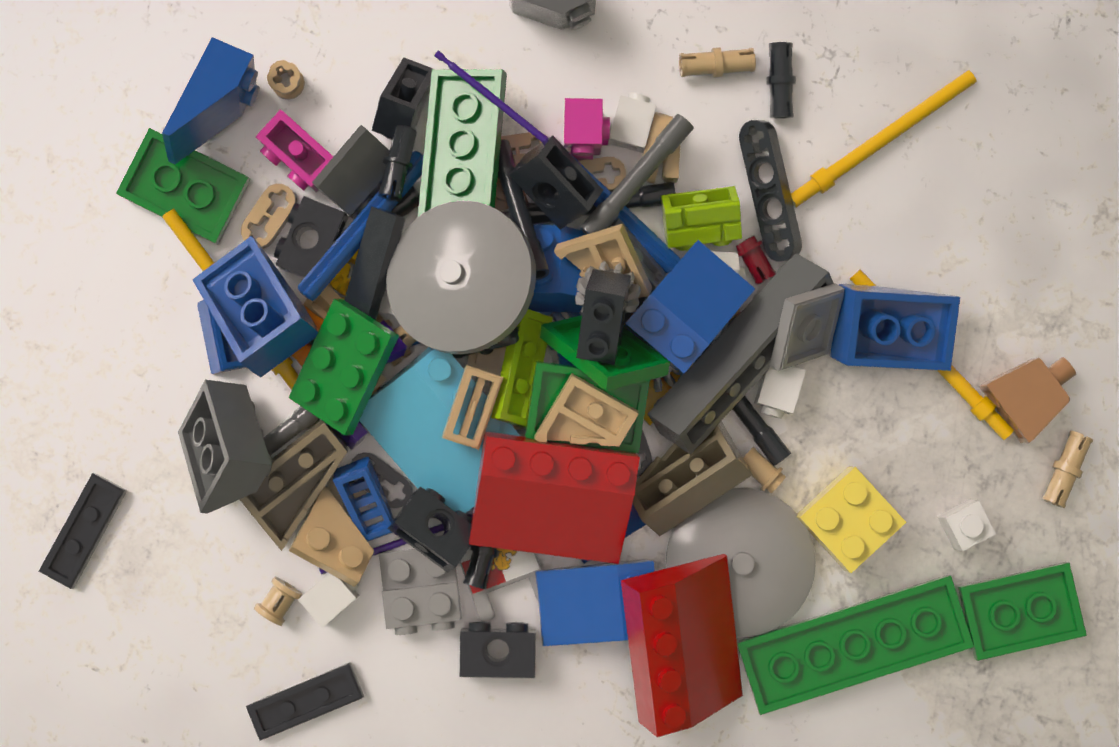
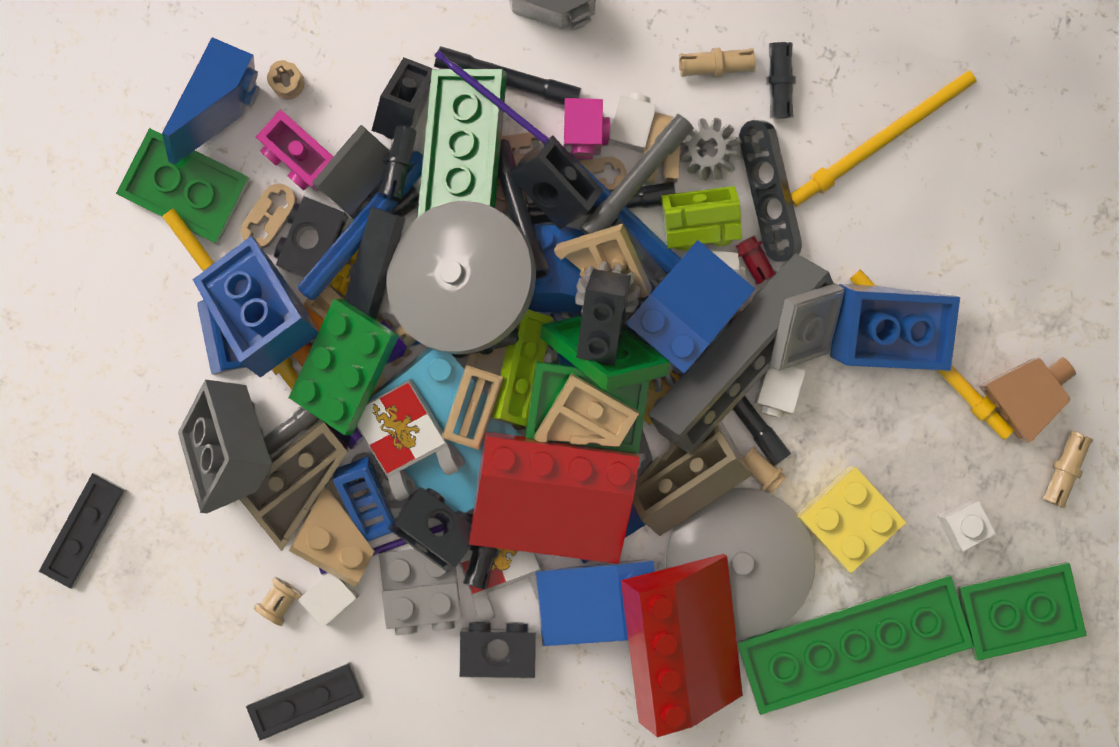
(403, 432): none -> flag
(548, 89): none -> black piece
(708, 163): none -> light grey gear

